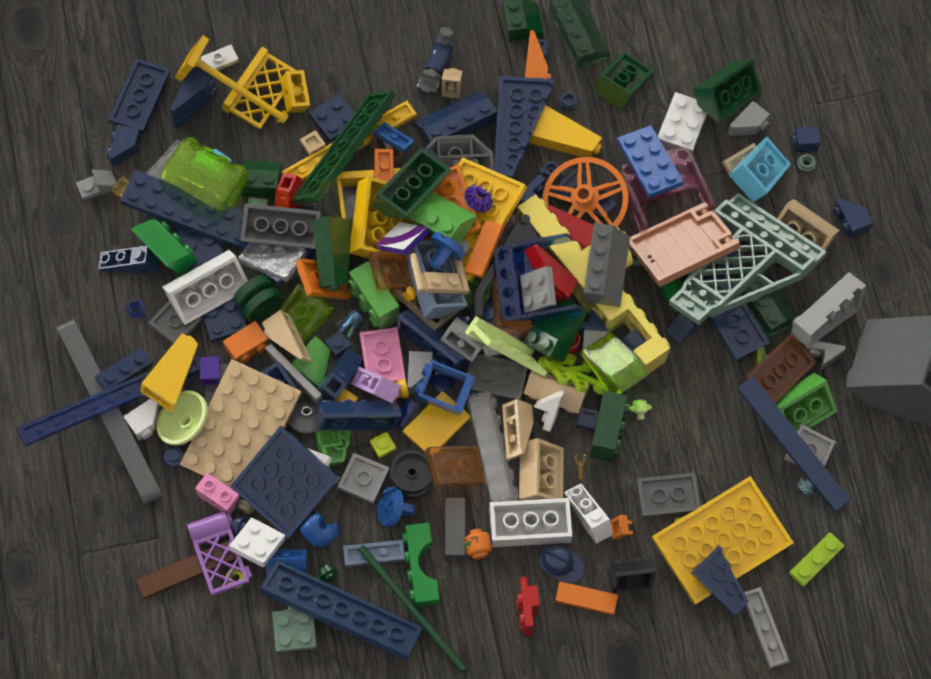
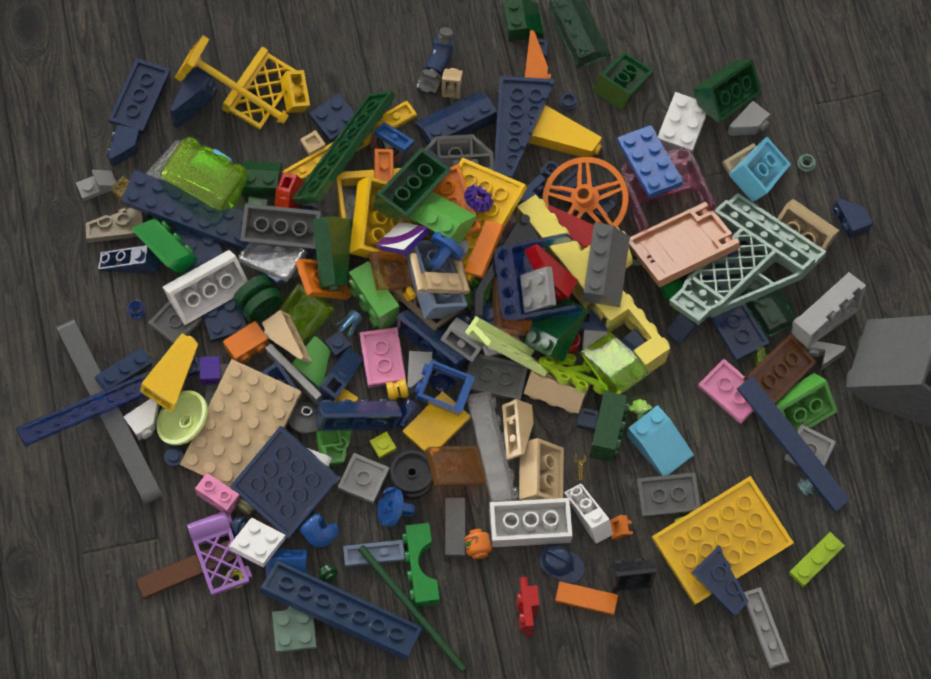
(114, 226): none -> dark tan wing
(221, 58): white plate -> none
(375, 384): lavender slope -> none
(551, 406): white slope -> none
(659, 441): none -> medium azure slope
(721, 387): none -> bright pink tile
(806, 139): dark blue brick -> none

